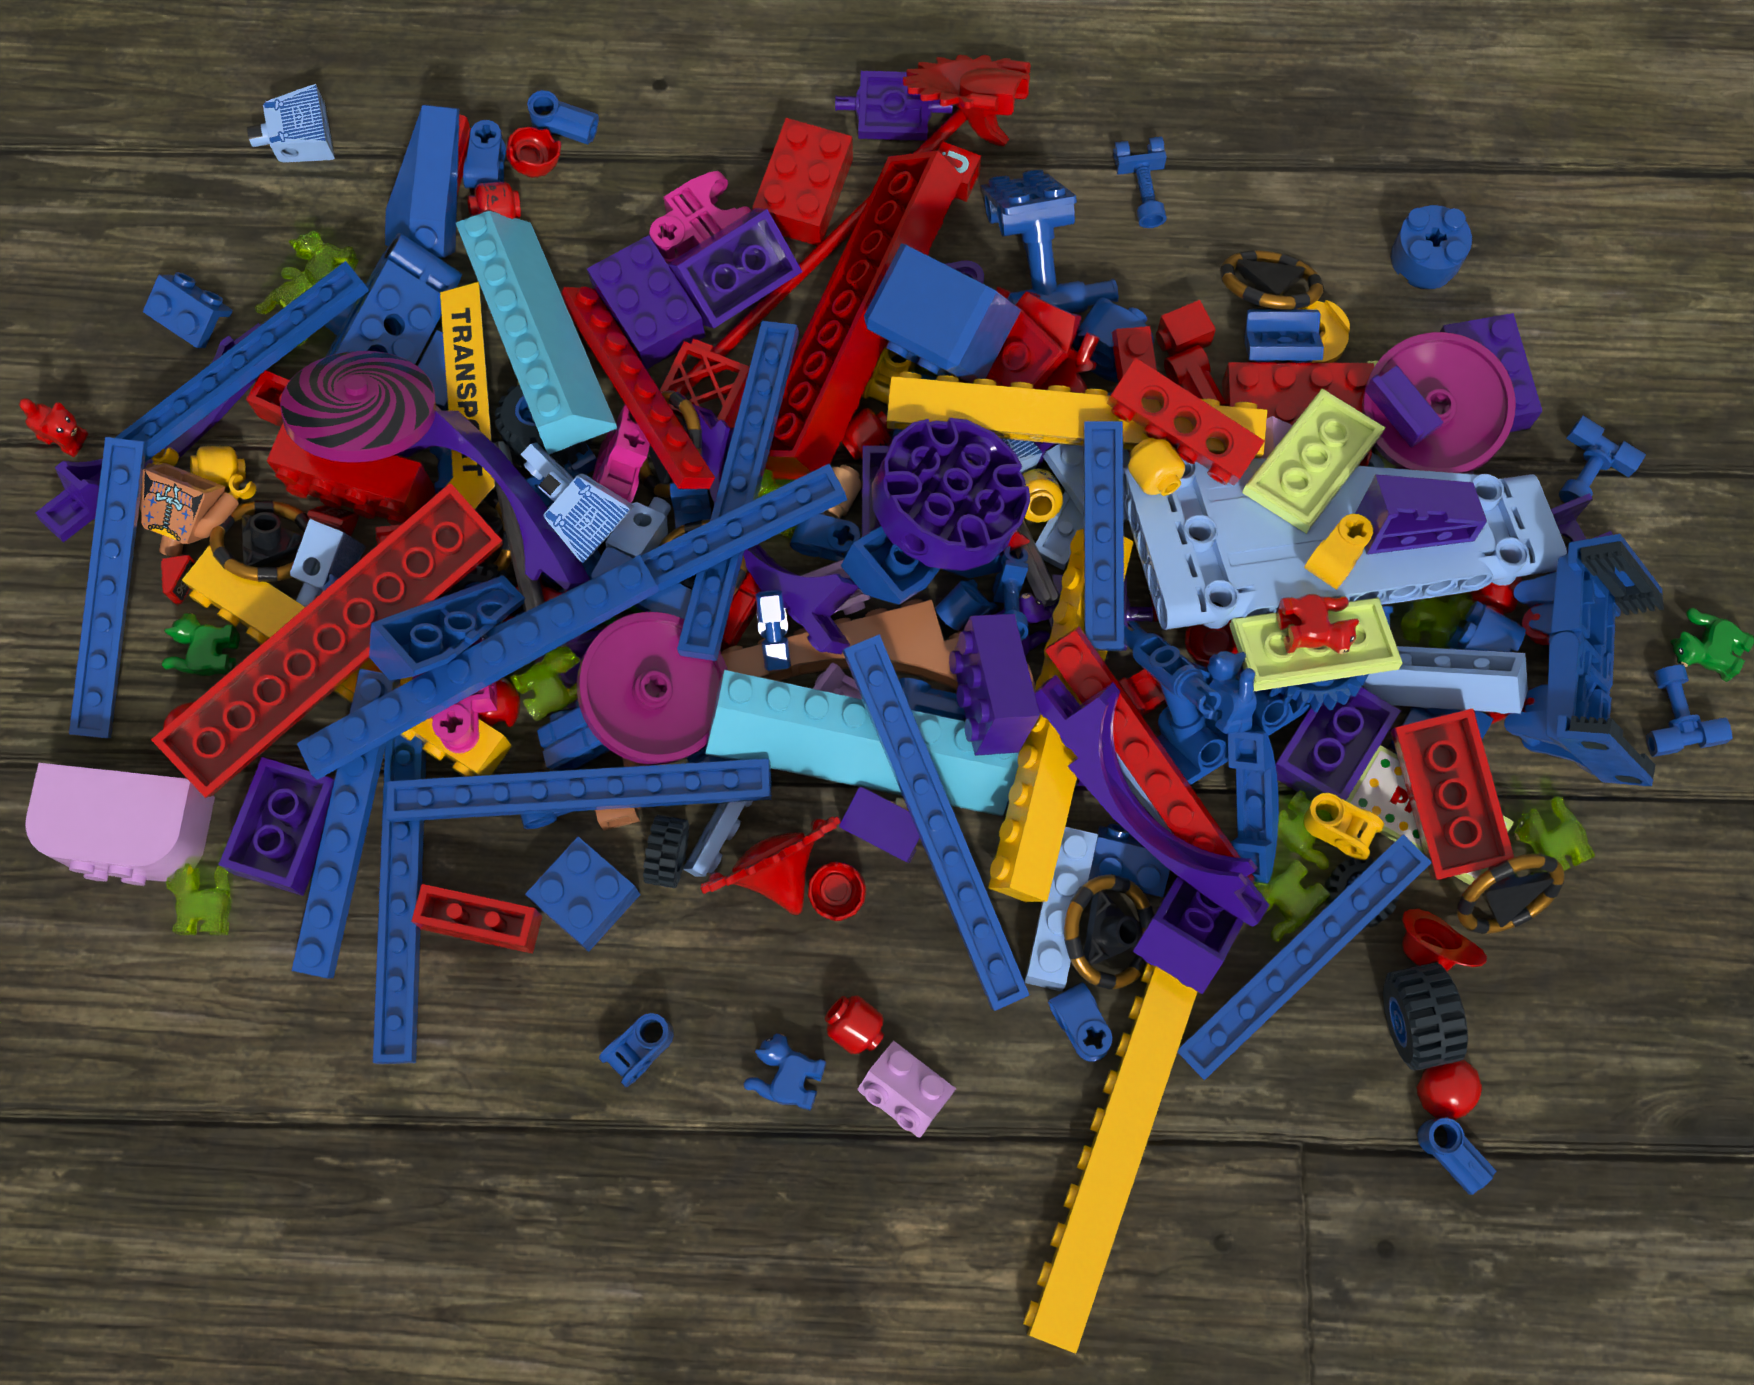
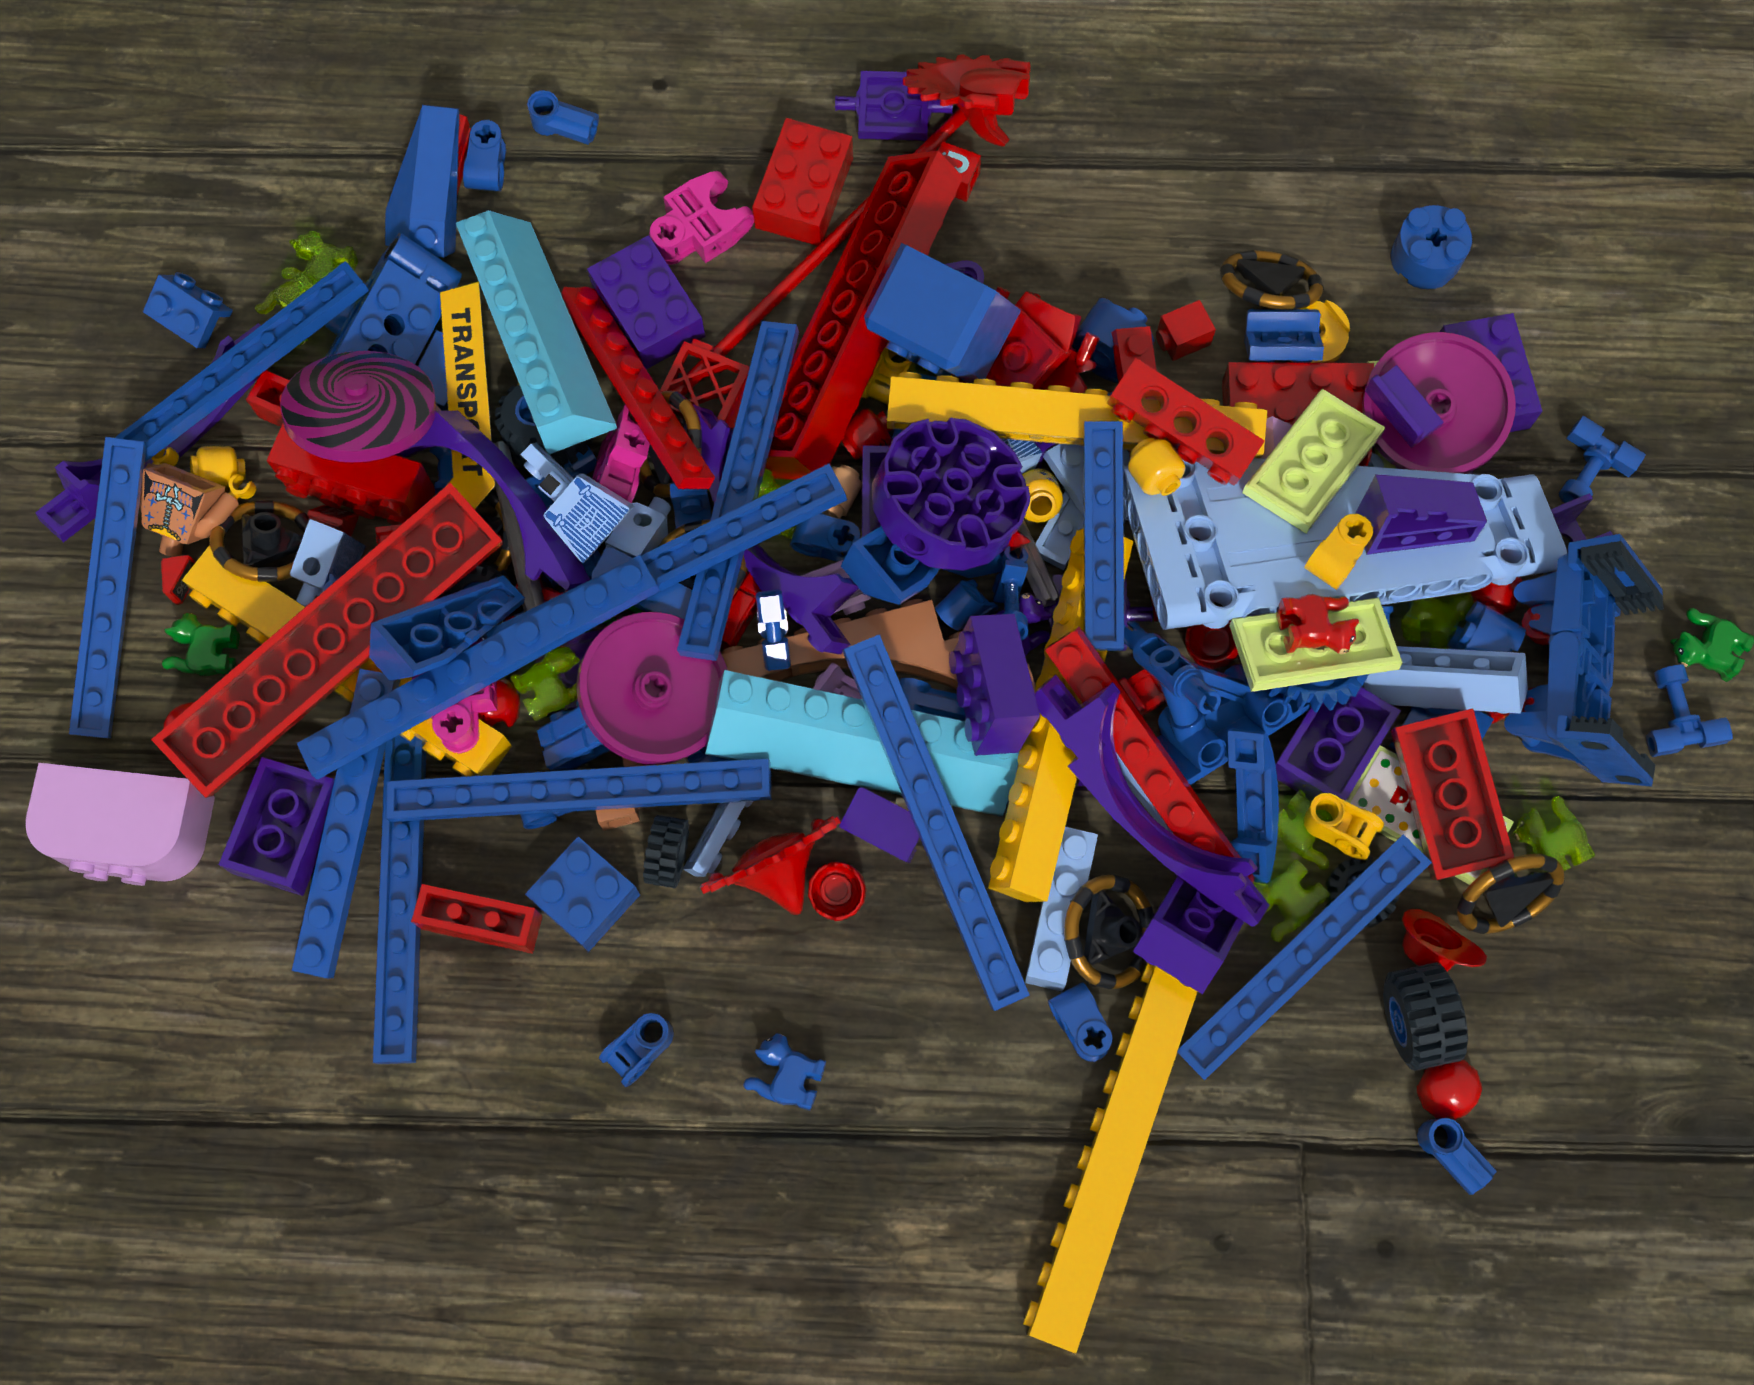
(54, 425): red animal -> none
(194, 905): clear neon green animal -> none
(295, 127): light blue torso -> none
(495, 197): red head -> none
(532, 151): red hair -> none
(735, 267): dark purple brick -> none
(854, 1024): red head -> none
(906, 1089): lavender bracket -> none
(1033, 209): blue plate -> none
(1124, 856): blue bracket -> none
(1151, 212): blue bar -> none
(1192, 372): red piece -> none
(1237, 696): blue animal -> none

